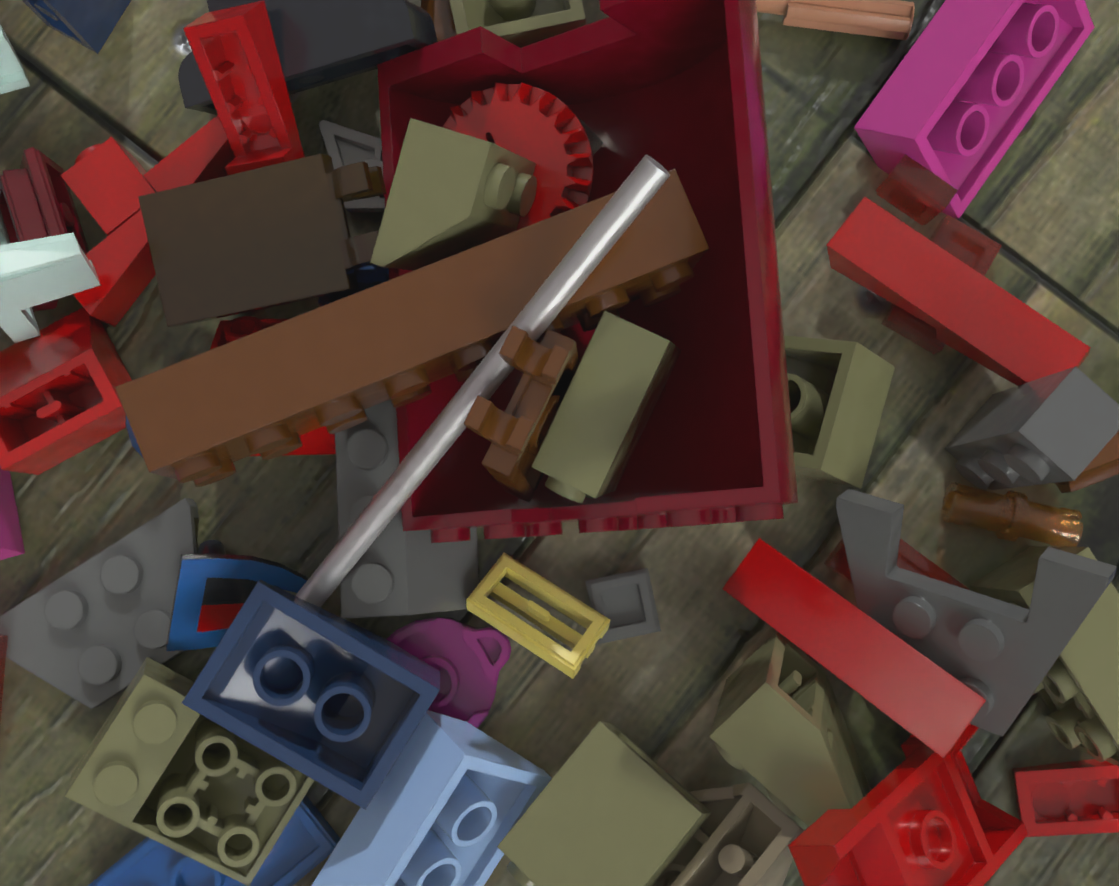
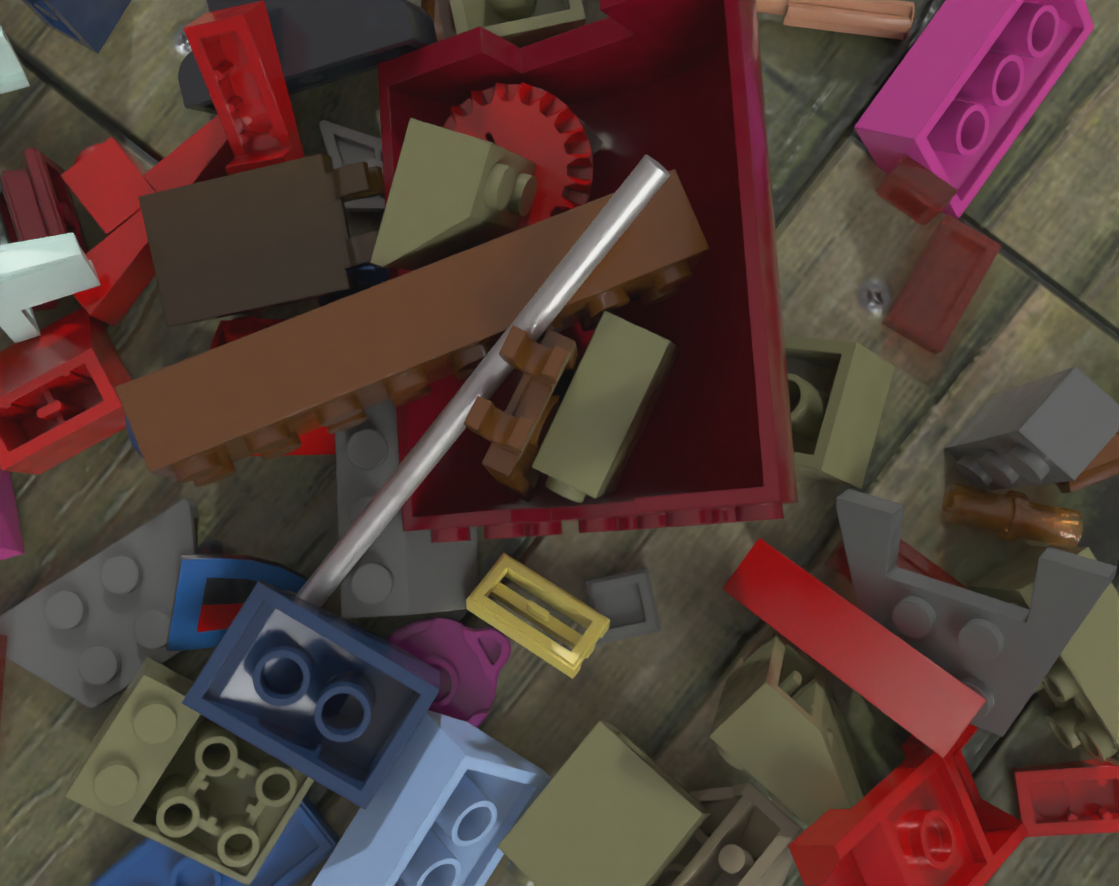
(950, 296): red slope -> none

